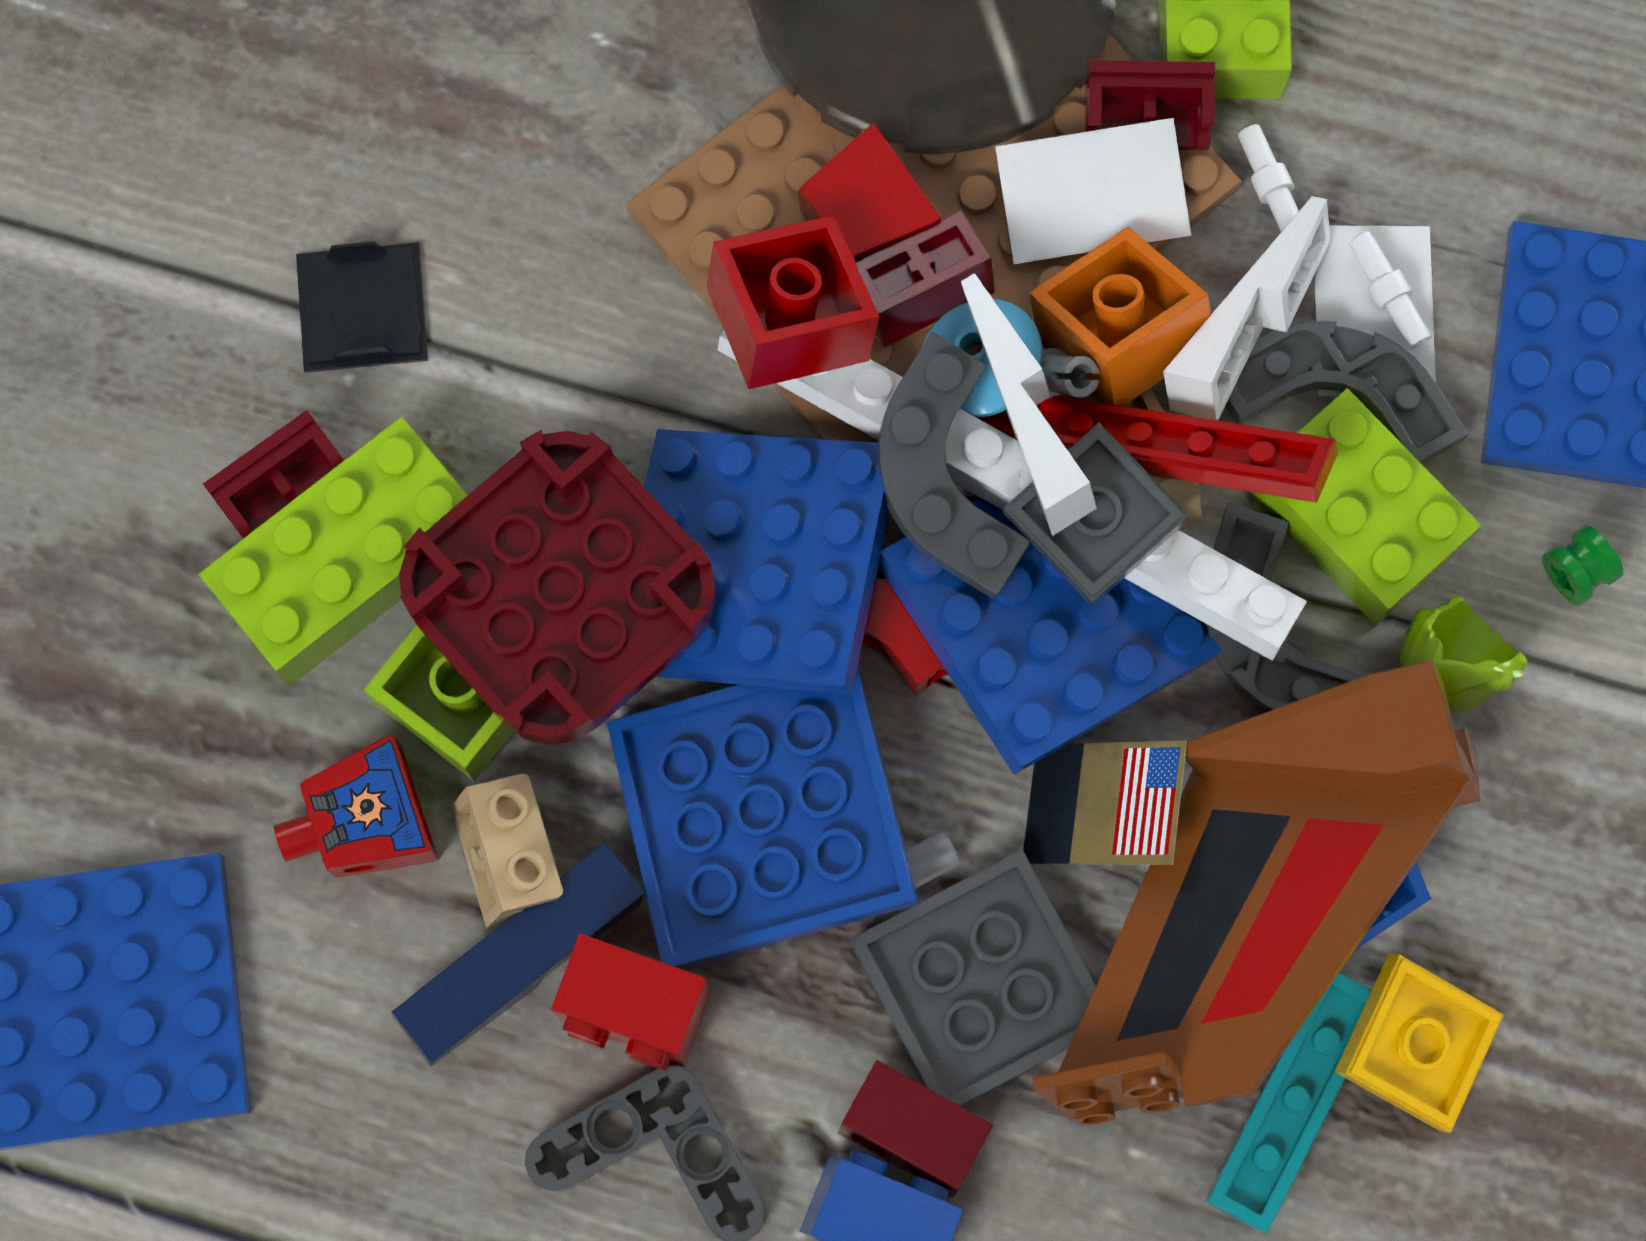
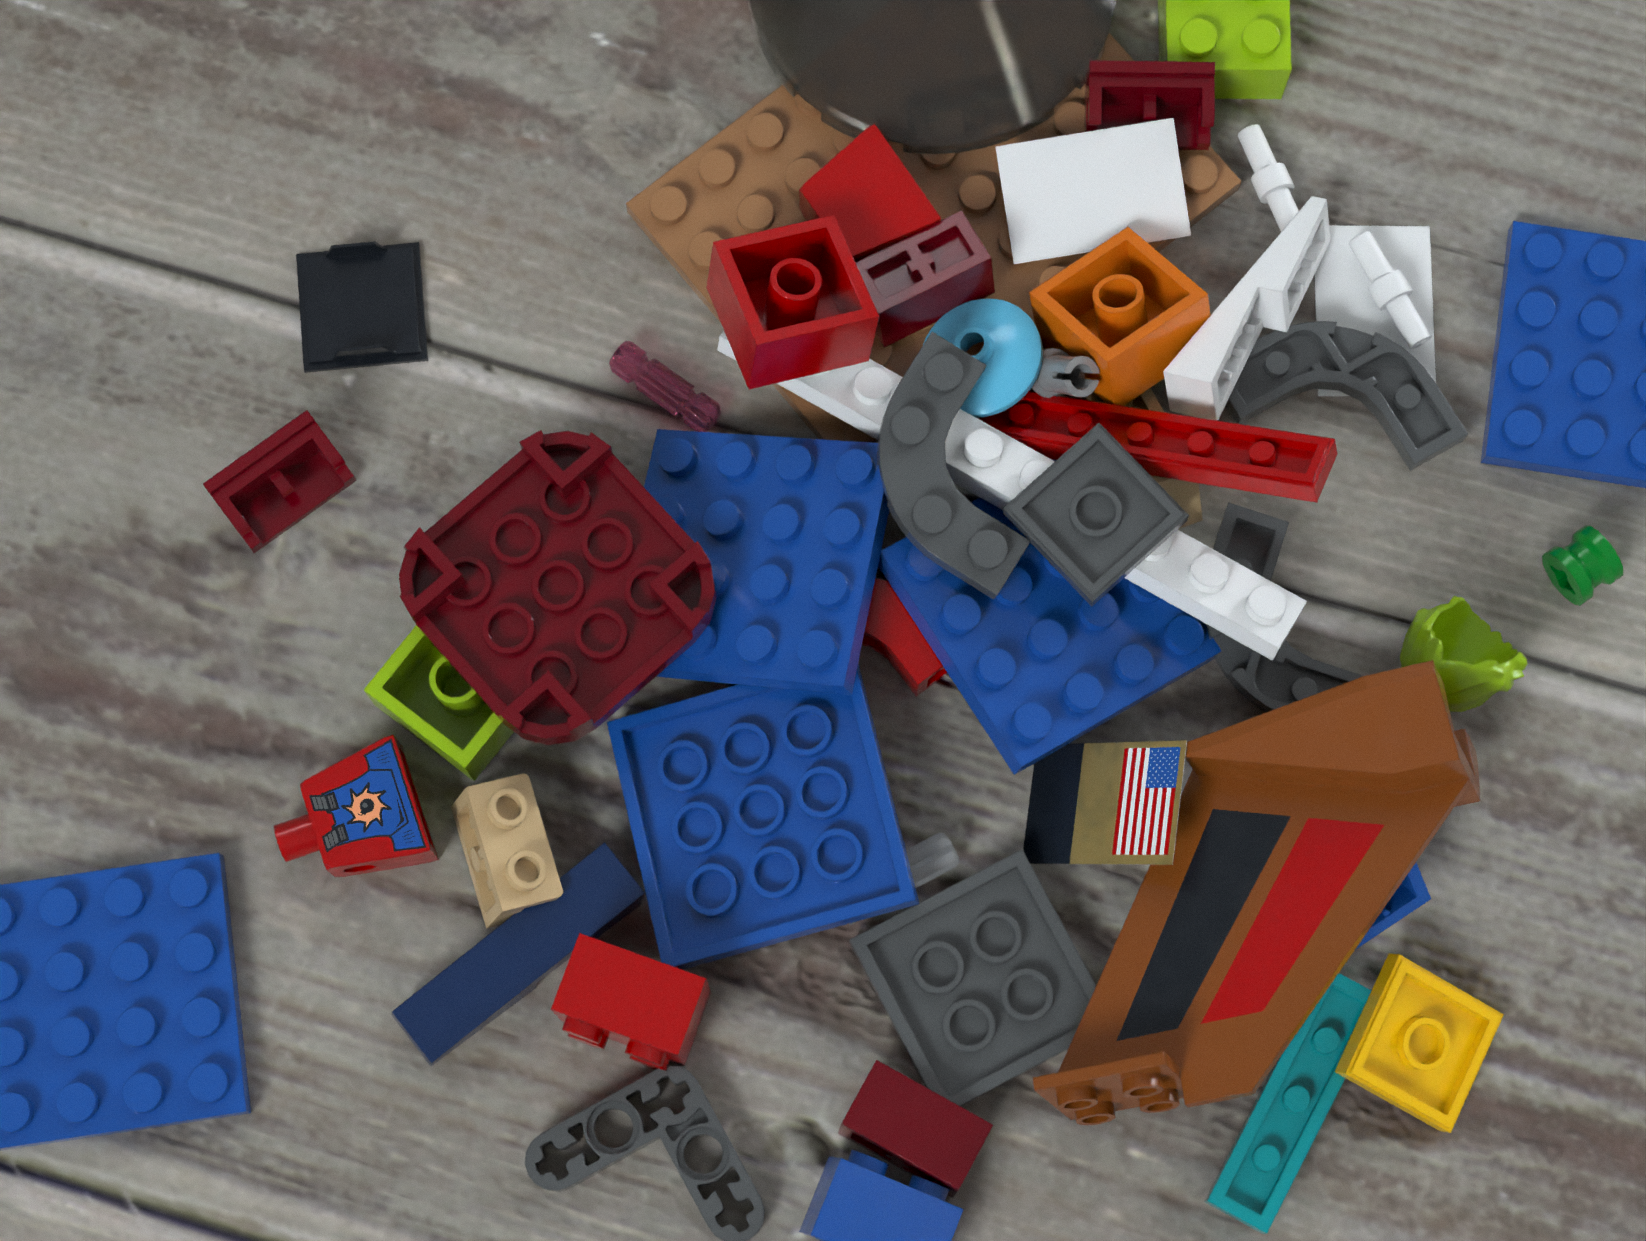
(333, 552): lime brick -> none
(664, 387): none -> clear pink axle
(1057, 478): white slope -> none
(1380, 514): lime brick -> none

